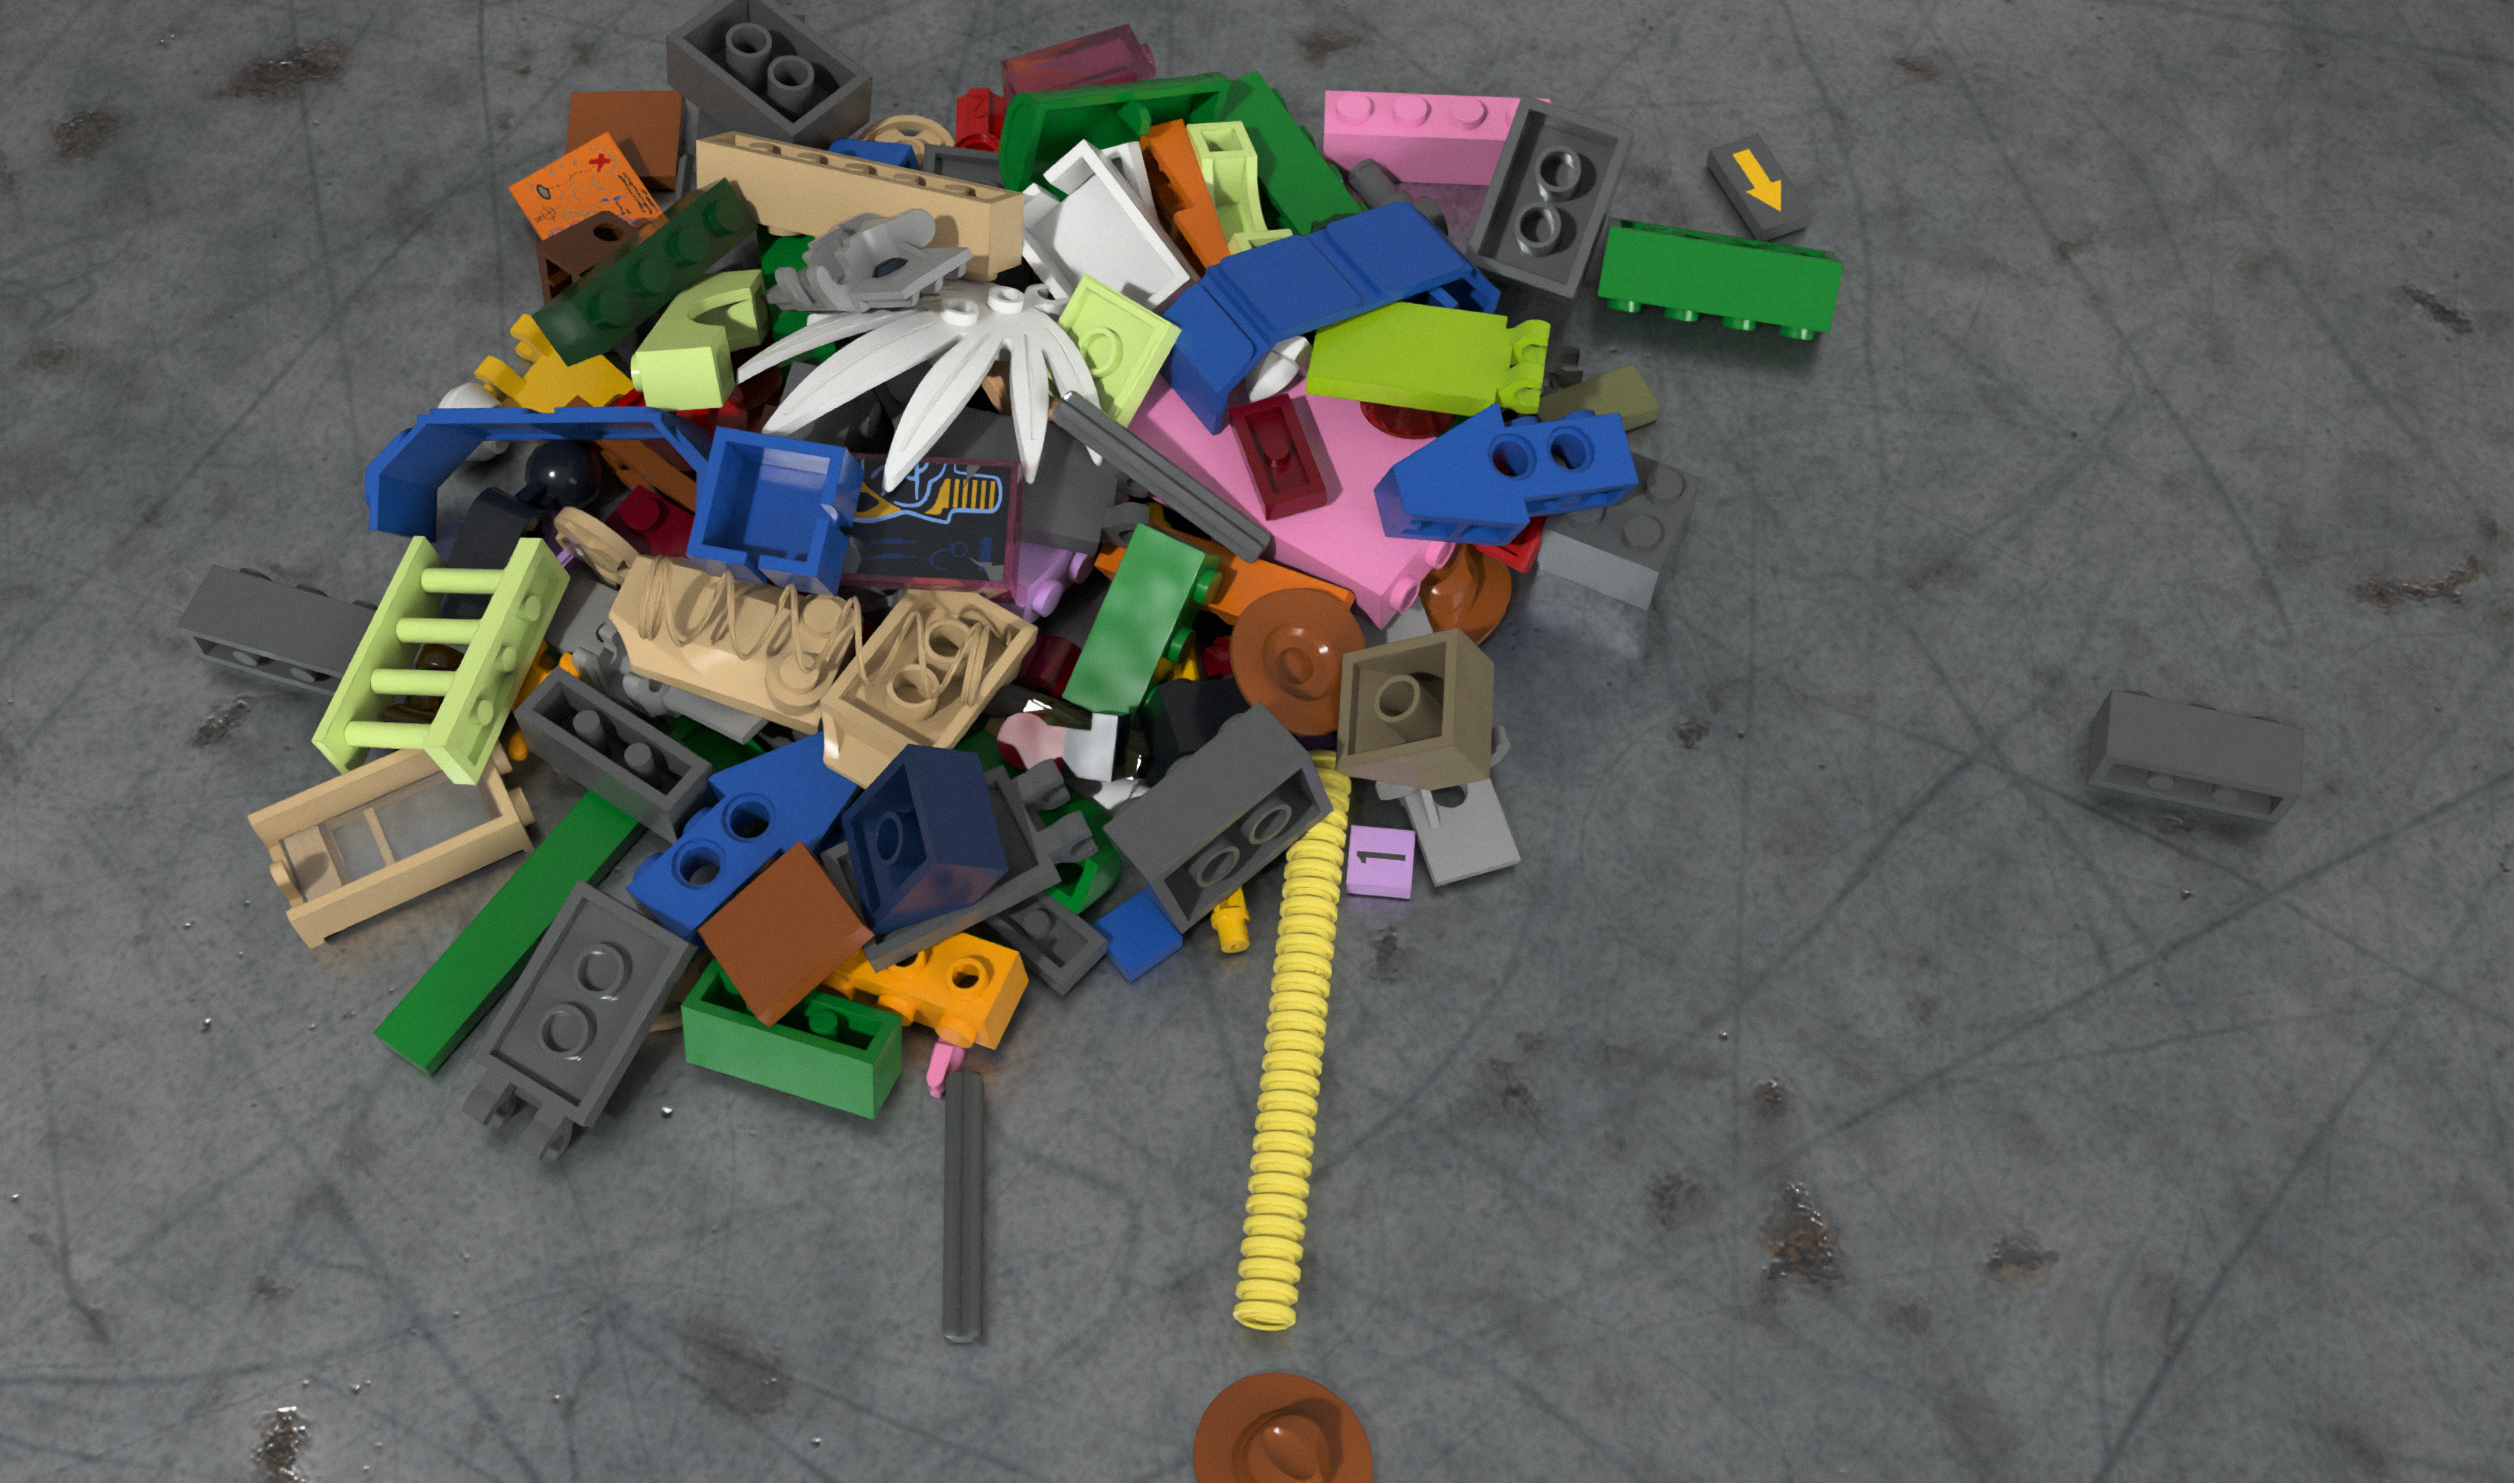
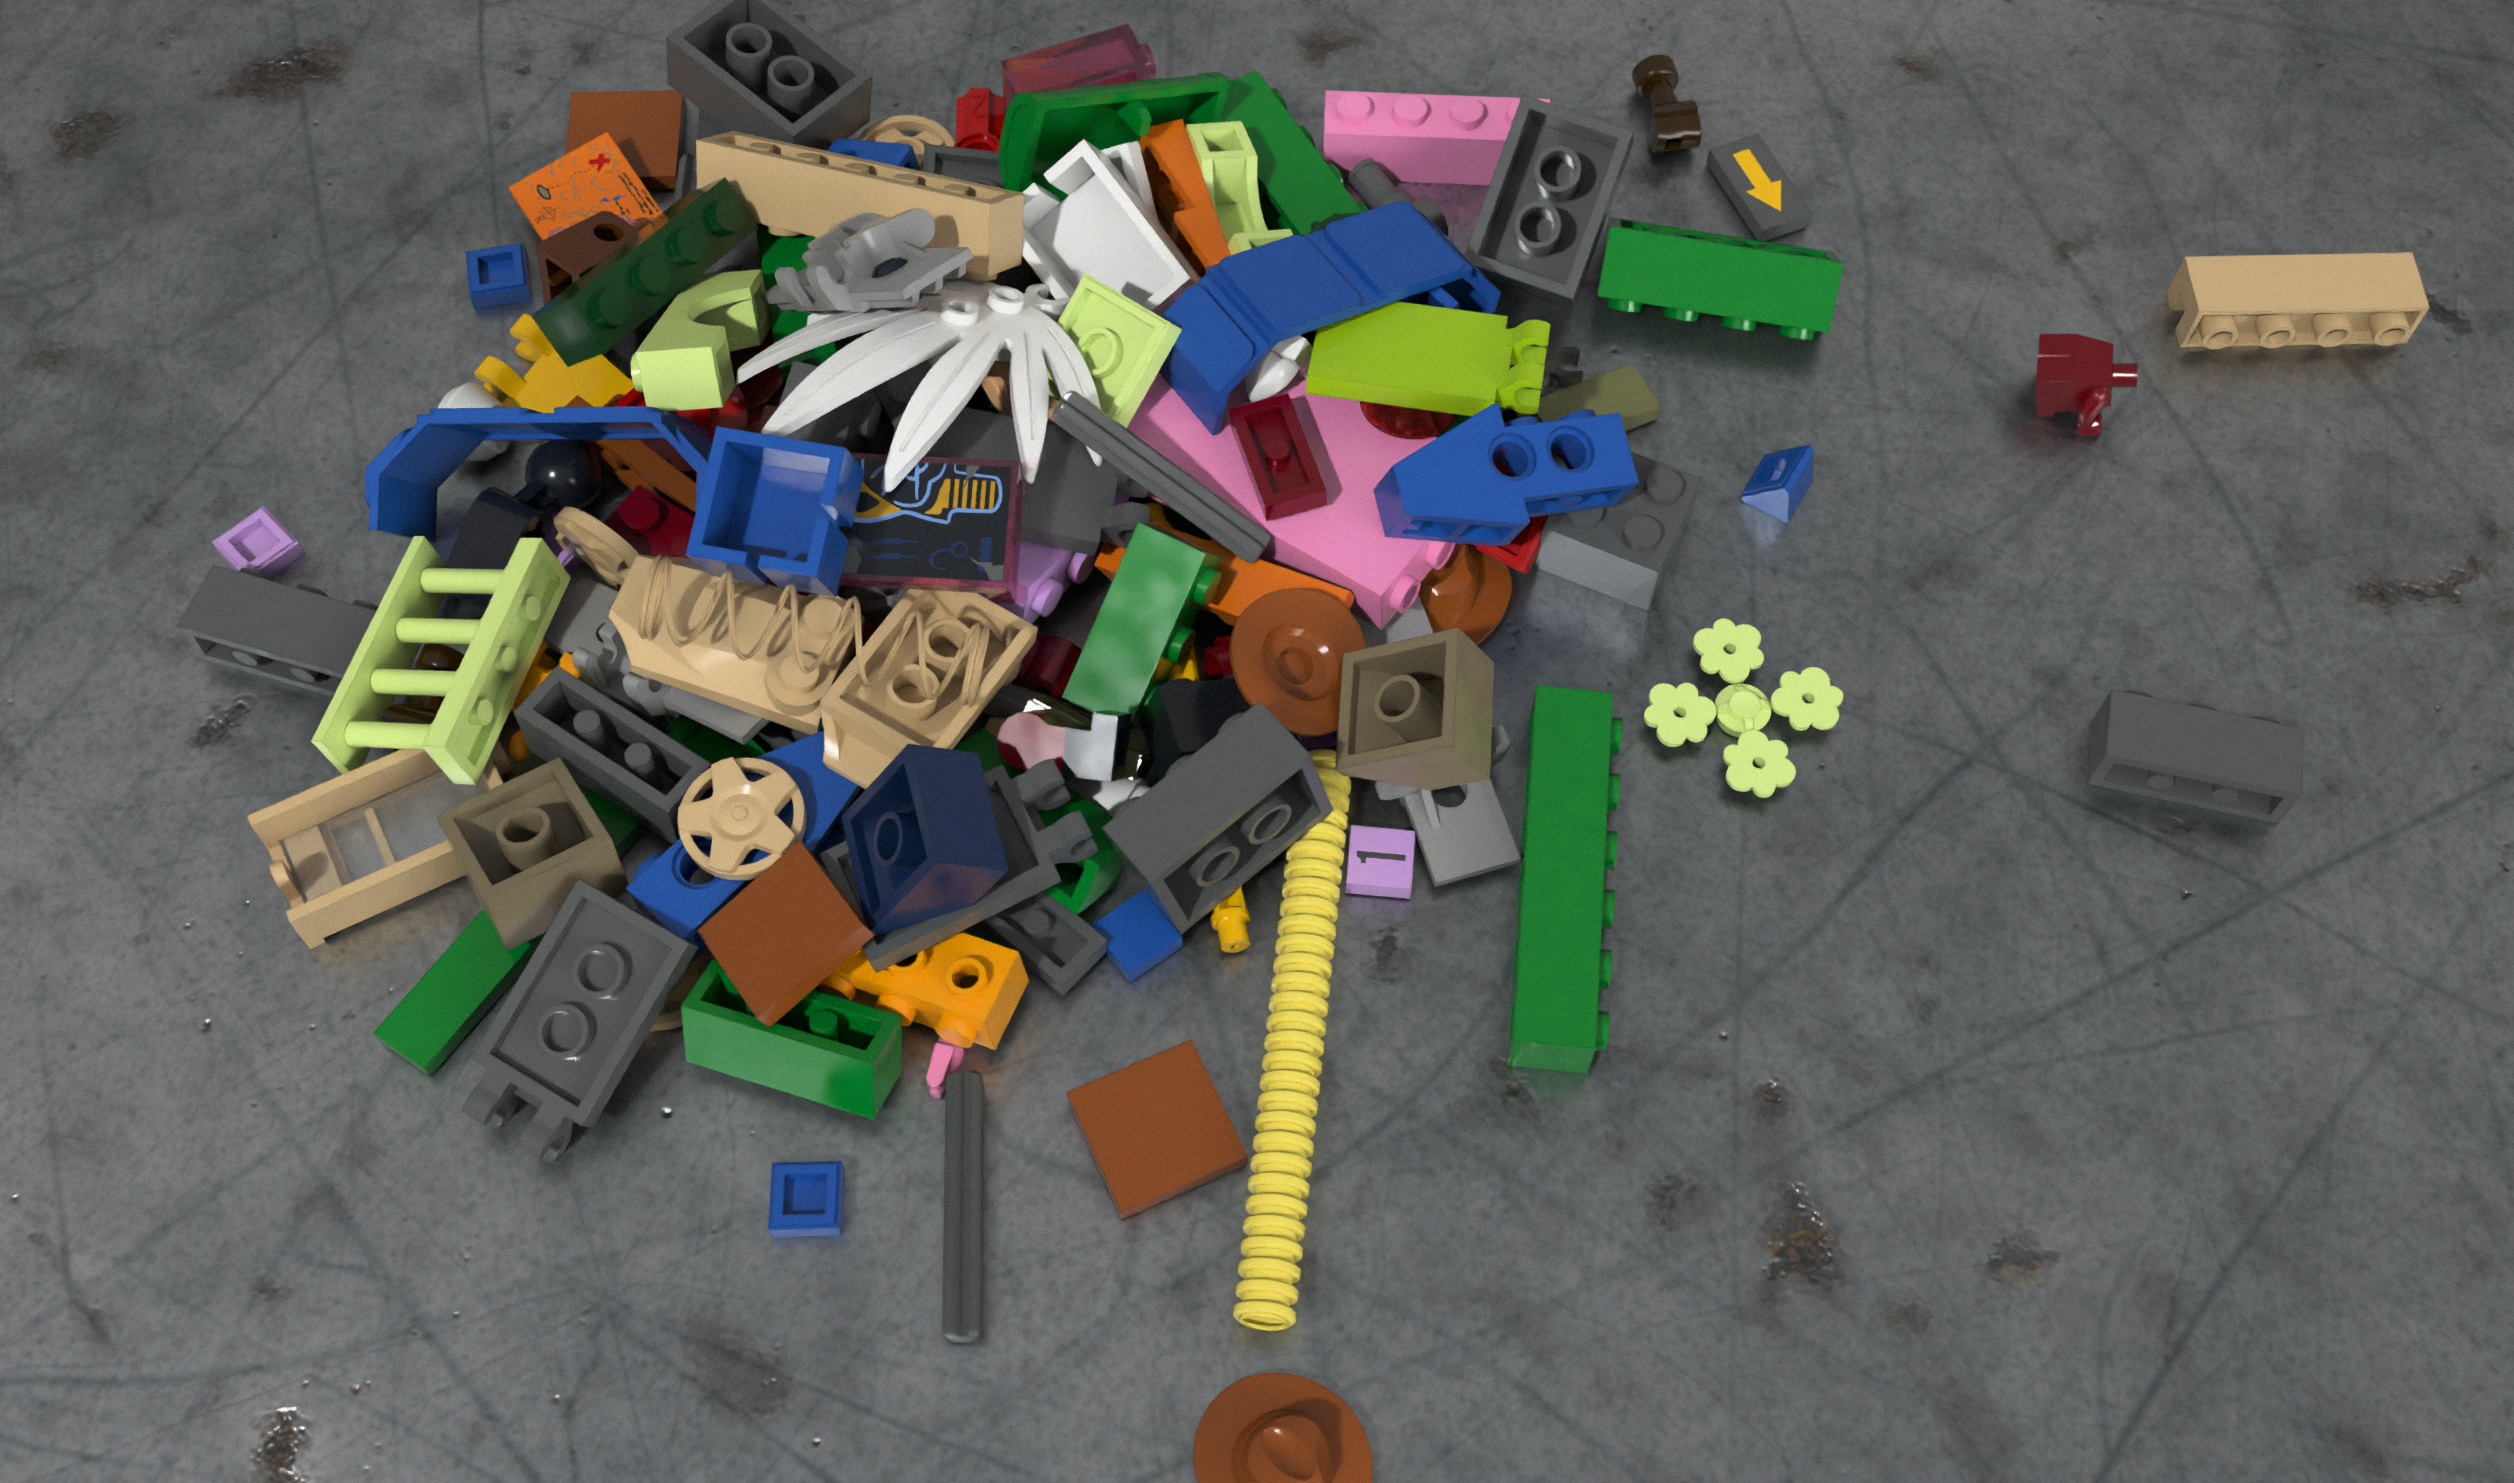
(259, 544): none -> lavender tile
(499, 276): none -> blue tile
(529, 848): none -> dark tan slope
(740, 817): none -> tan wheel
(806, 1199): none -> blue tile
(1157, 1129): none -> dark orange tile
(1562, 881): none -> green brick
(1673, 123): none -> dark brown leg
(1743, 708): none -> yellowish green plant
(1780, 482): none -> blue slope
(2078, 378): none -> dark red piece
(2297, 300): none -> tan brick

